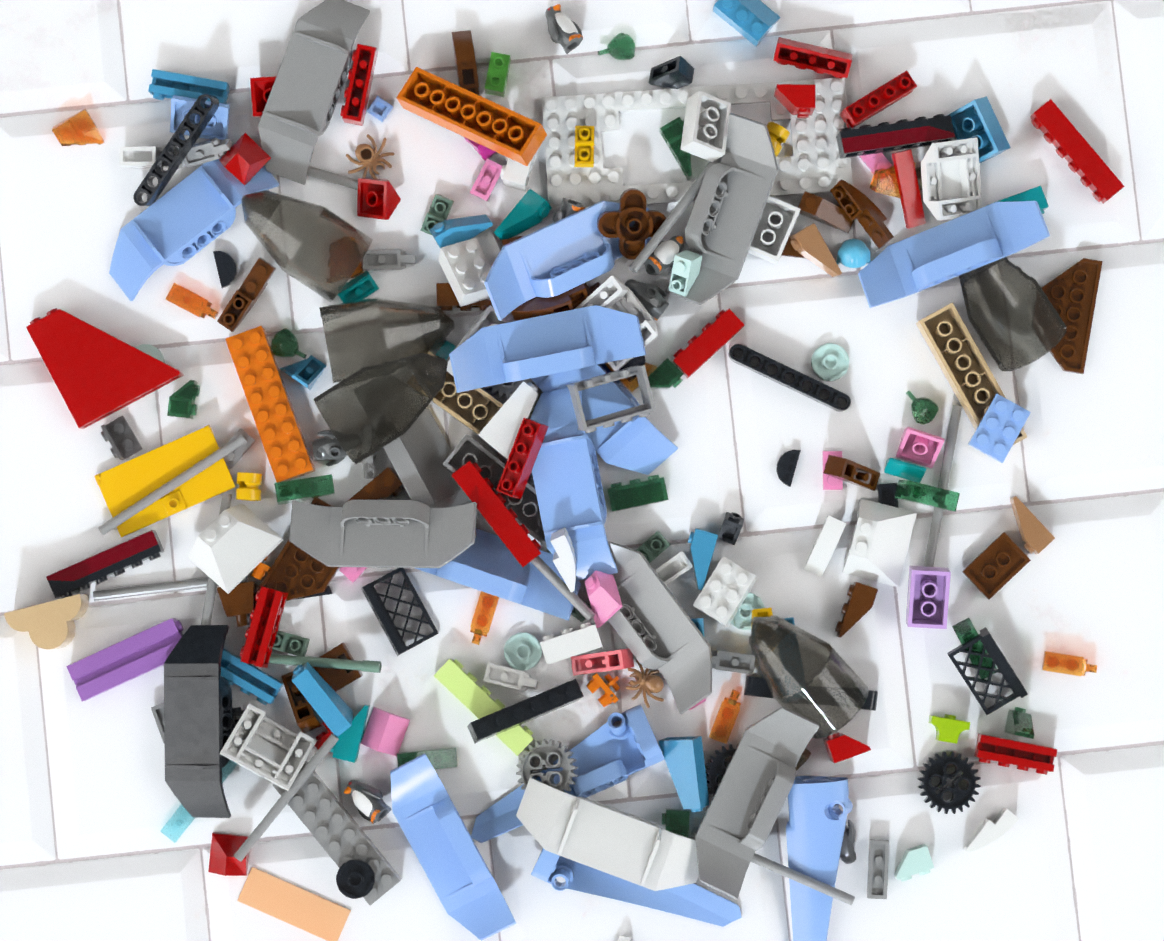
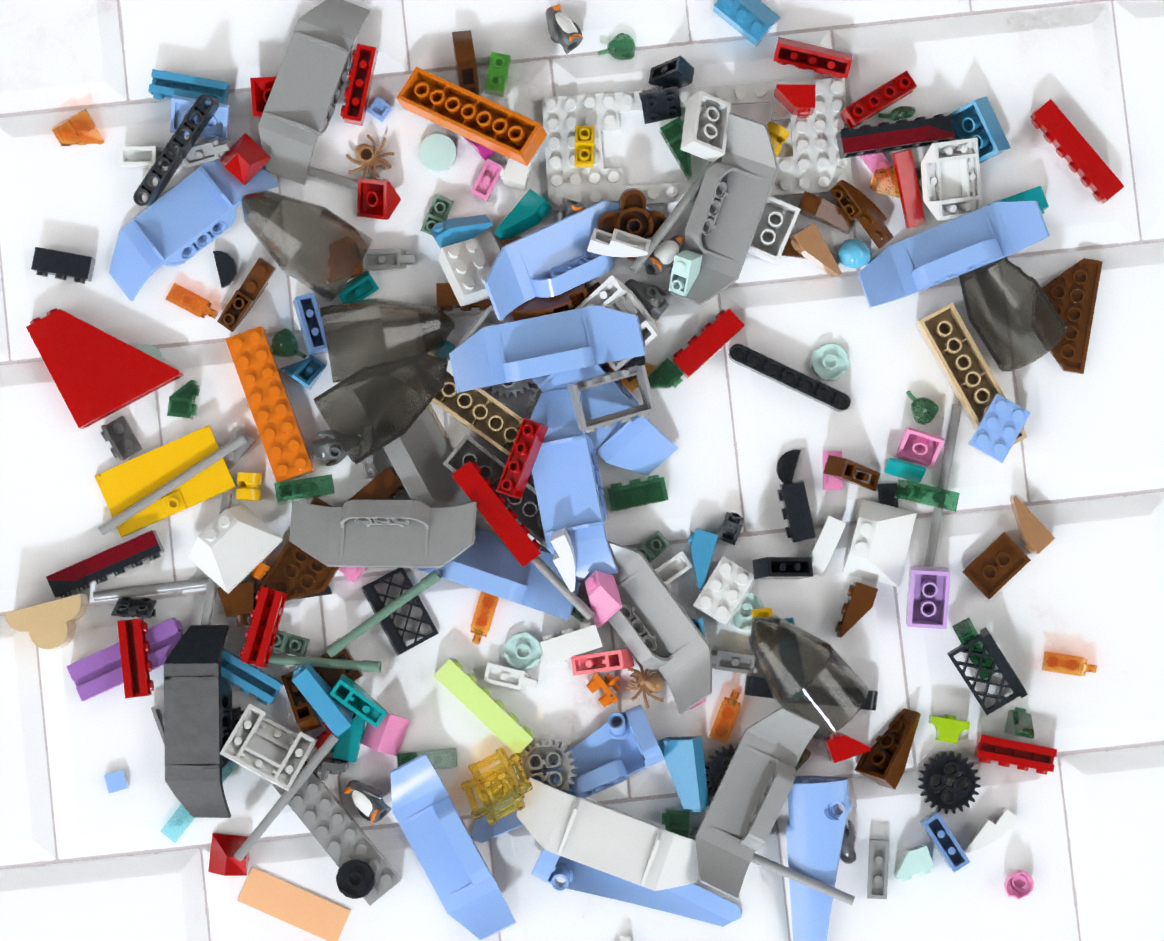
(63, 265): none -> black brick
(116, 781): none -> light blue tile
(135, 608): none -> black hinge
(135, 658): none -> red brick
(310, 323): none -> medium blue brick
(335, 766): none -> dark grey bracket
(358, 700): none -> teal slope
(424, 584): none -> sand green piece
(437, 152): none -> light aqua tile
(497, 787): none -> clear yellow brick
(505, 424): white slope -> none
(525, 711): black brick -> none
(618, 244): none -> white slope
(660, 104): none -> black hinge
(782, 568): none -> black brick
(796, 511): none -> black brick
(890, 753): none -> reddish brown wedge
(899, 113): none -> clear green piece
(944, 841): none -> medium blue brick
(1018, 884): none -> bright pink hair

